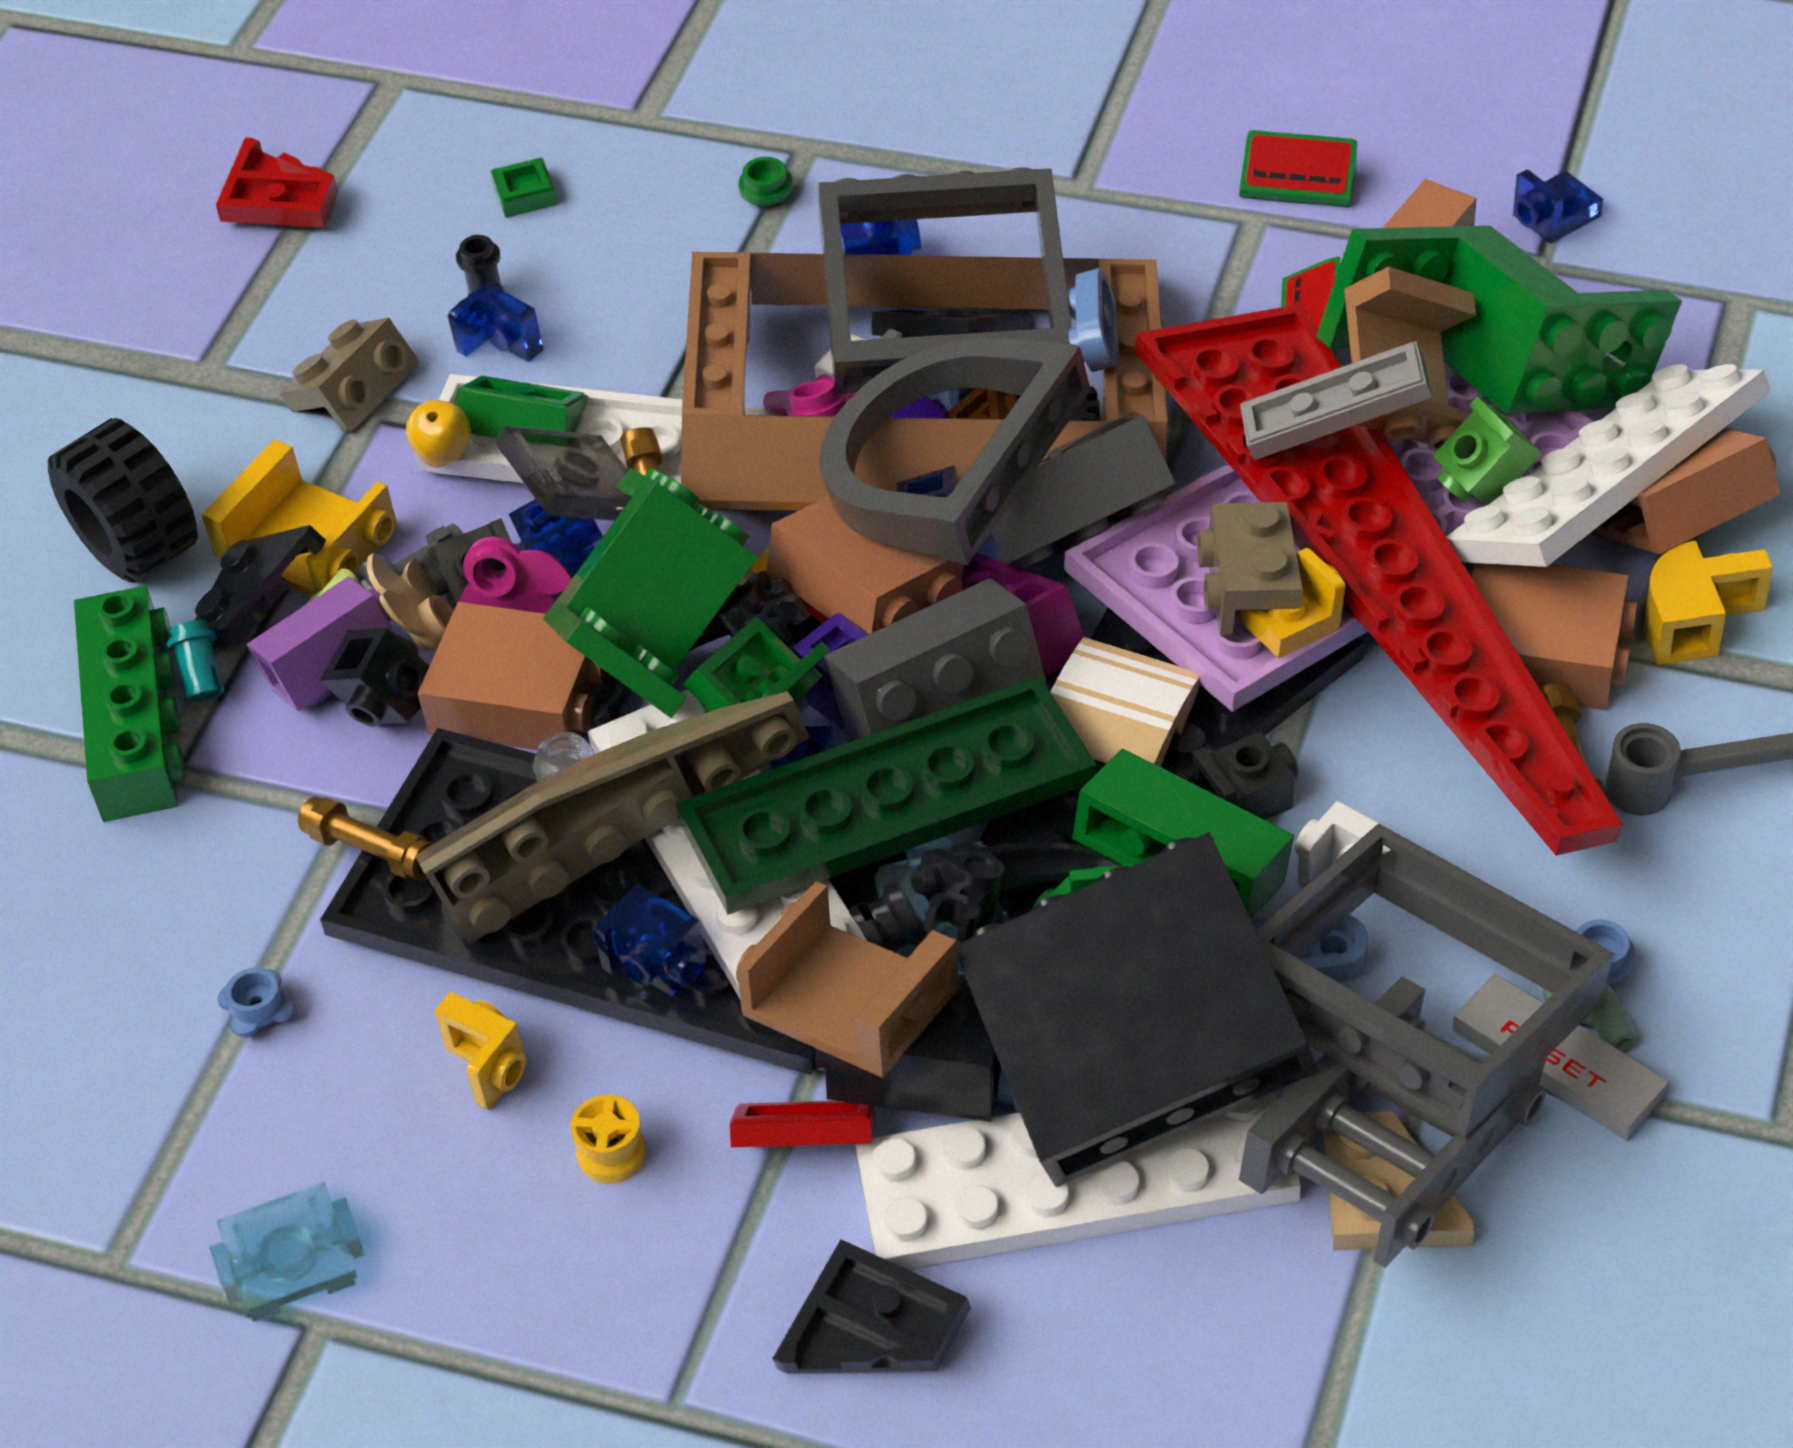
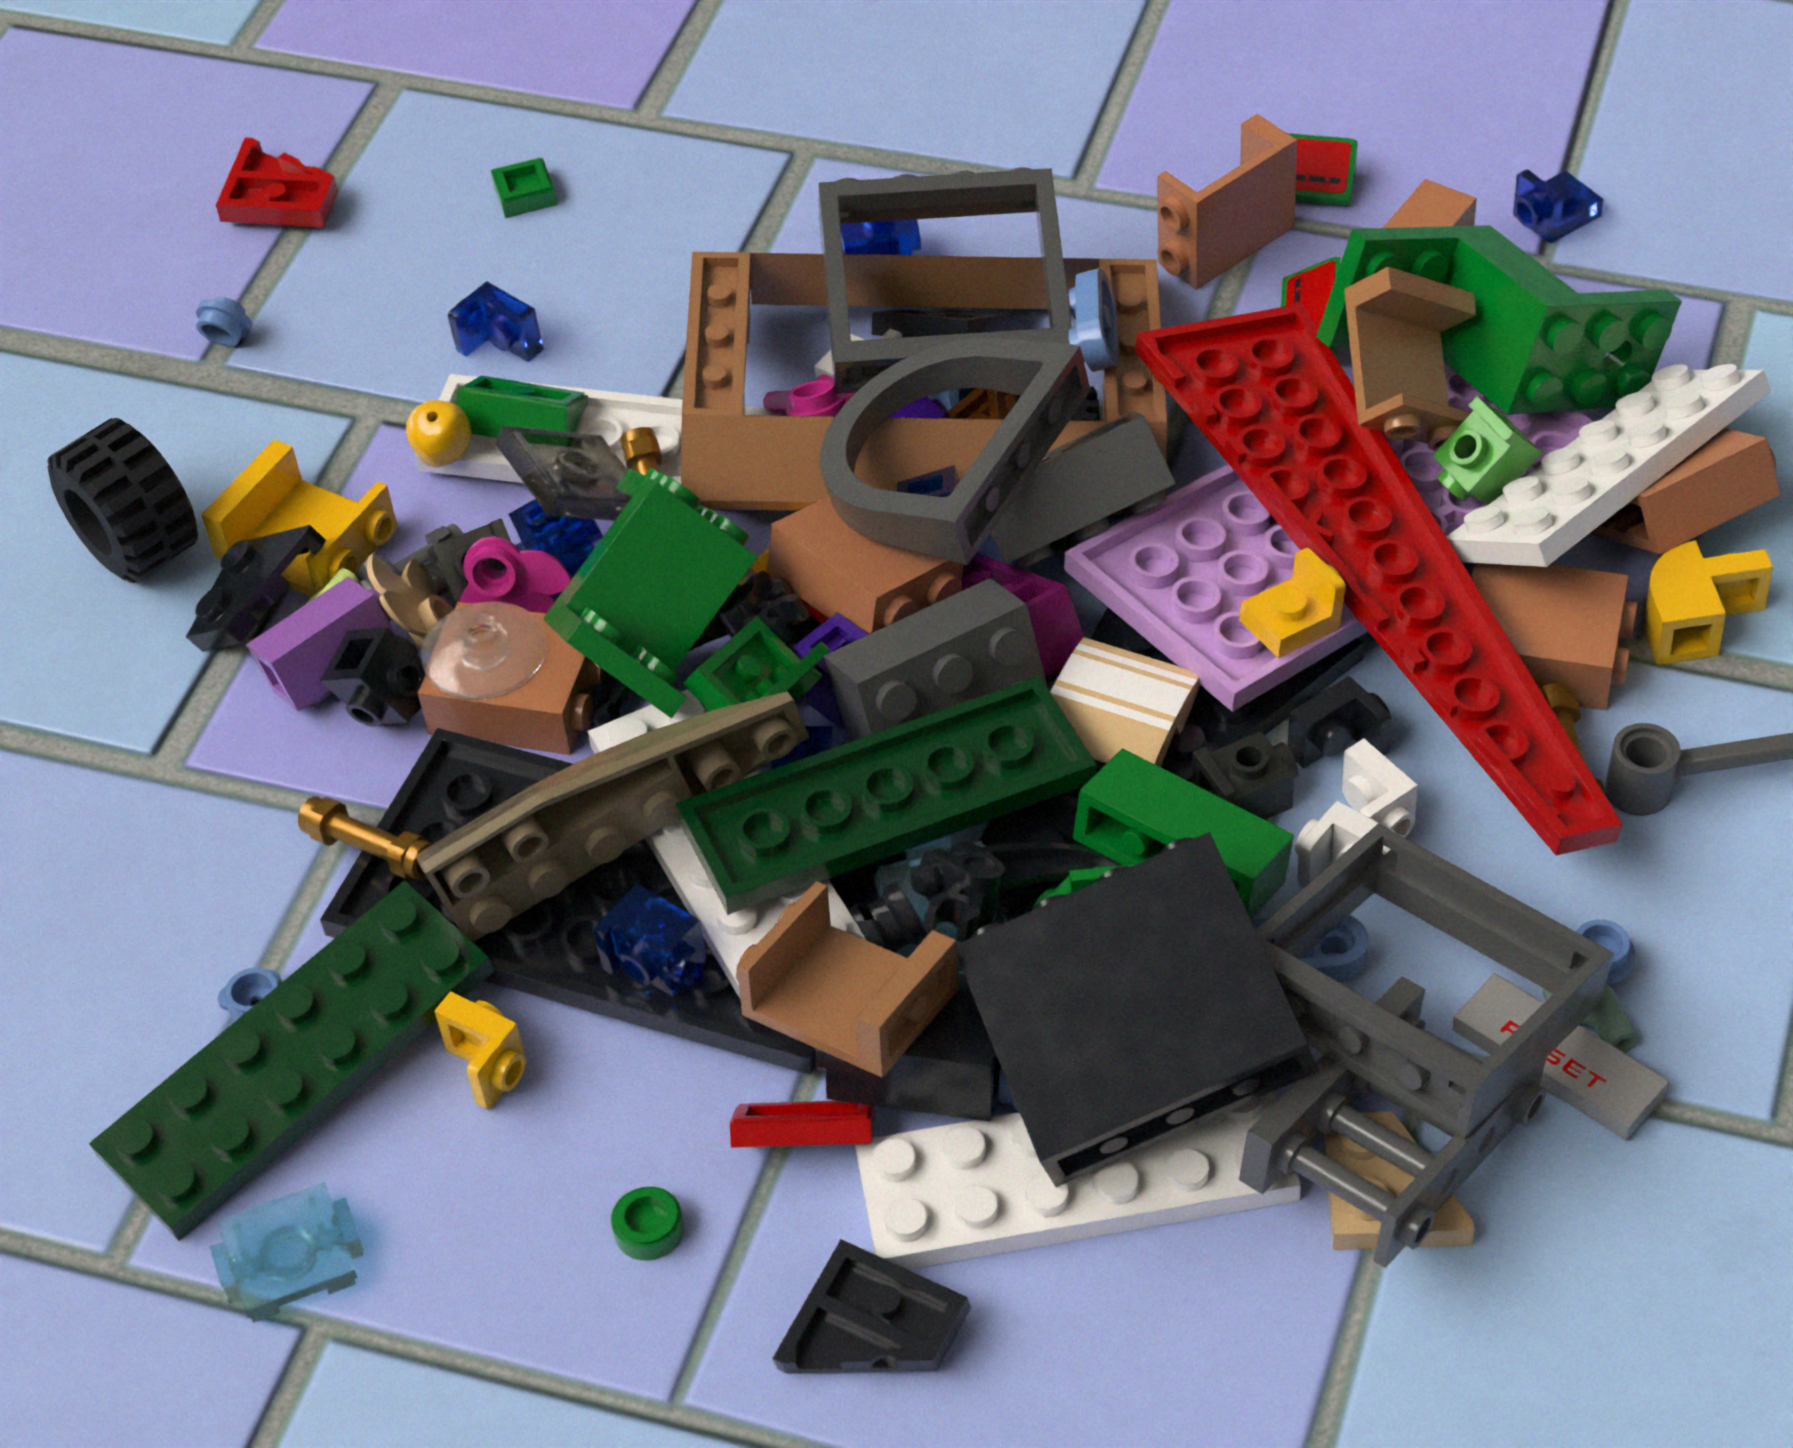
(127, 704): green brick -> none
(196, 660): teal pin -> none
(222, 321): none -> medium blue plate
(290, 1059): none -> dark green plate
(352, 372): dark tan bracket -> none
(479, 261): black pin -> none
(484, 650): none -> clear dish
(559, 753): clear plate -> none
(593, 1128): yellow wheel -> none
(647, 1223): none -> green tile
(765, 182): green plate -> none
(1233, 216): none -> nougat panel
(1248, 560): dark tan bracket -> none
(1334, 718): none -> black bracket
(1335, 400): light grey tile -> none
(1379, 788): none -> white bracket

